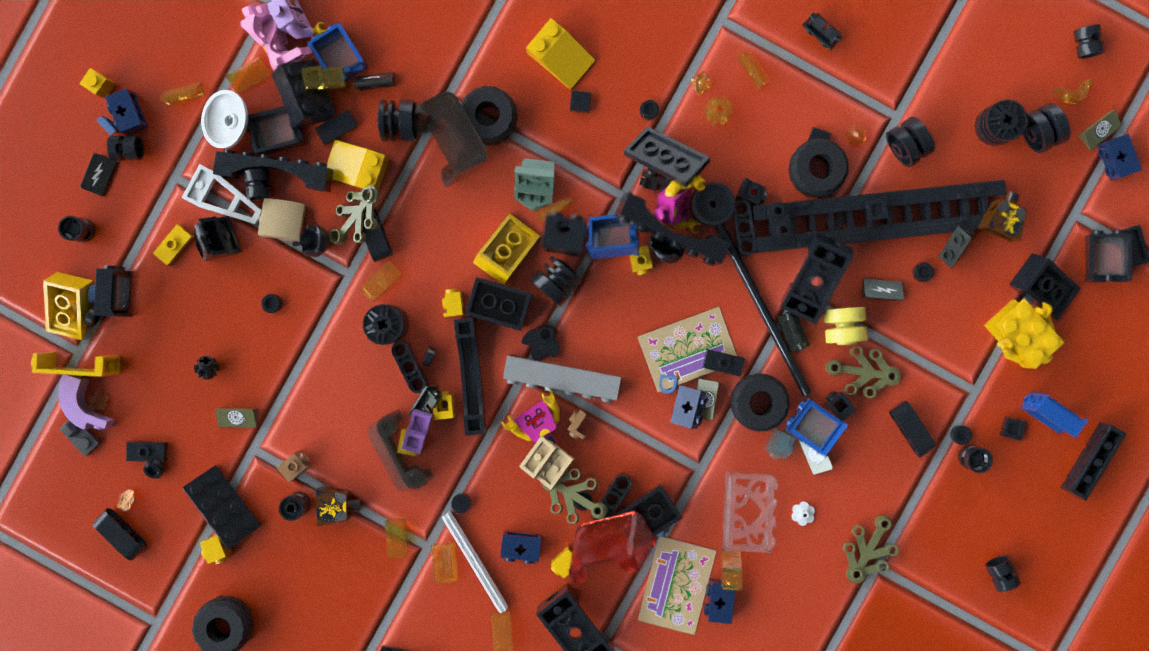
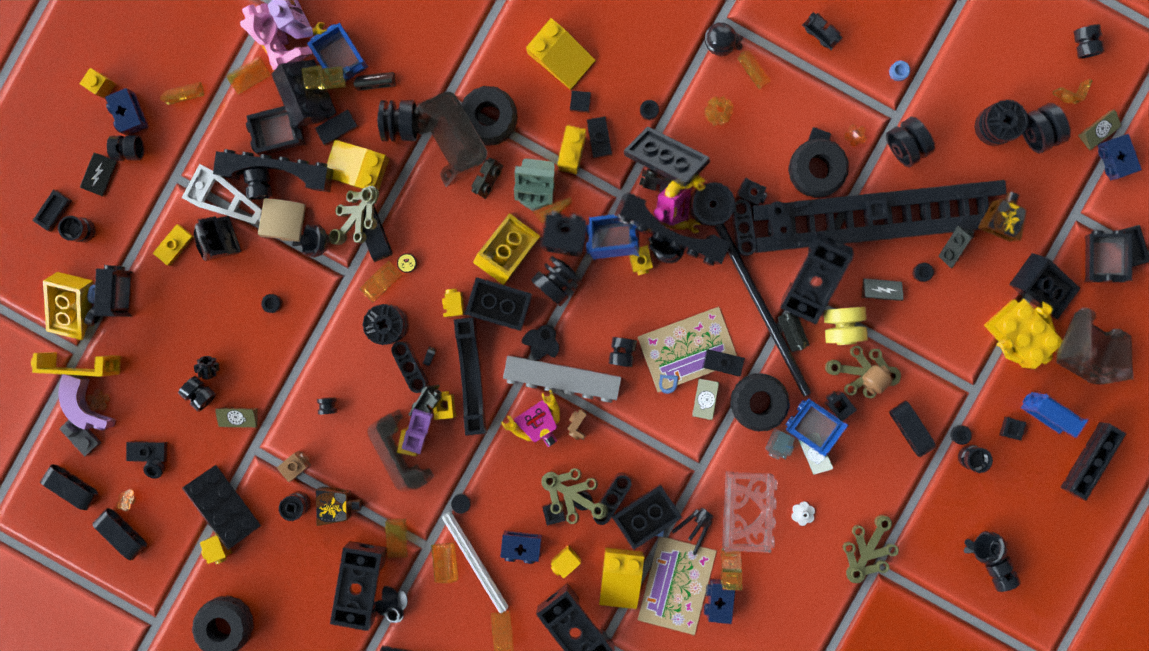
(52, 210): none -> black tile
(69, 487): none -> black beam
(107, 124): medium blue tile -> none
(198, 395): none -> black wheel
(224, 119): white dish -> none
(326, 405): none -> black wheel
(362, 566): none -> black plate
(392, 601): none -> black plate
(407, 263): none -> light yellow tile
(491, 171): none -> pearl dark grey hinge
(547, 462): tan slope -> none
(550, 517): none -> black tile
(571, 150): none -> yellow brick
(599, 137): none -> black plate
(614, 538): clear red windscreen -> none
(619, 358): none -> black wheel
(621, 578): none -> yellow slope
(684, 416): brick -> none
(701, 82): clear yellow plant -> none
(703, 519): none -> black plant
(722, 39): none -> black hat
(877, 379): none -> medium nougat head
(899, 70): none -> medium blue tile
(988, 548): none -> black hat
(1093, 353): none -> clear smoke windscreen

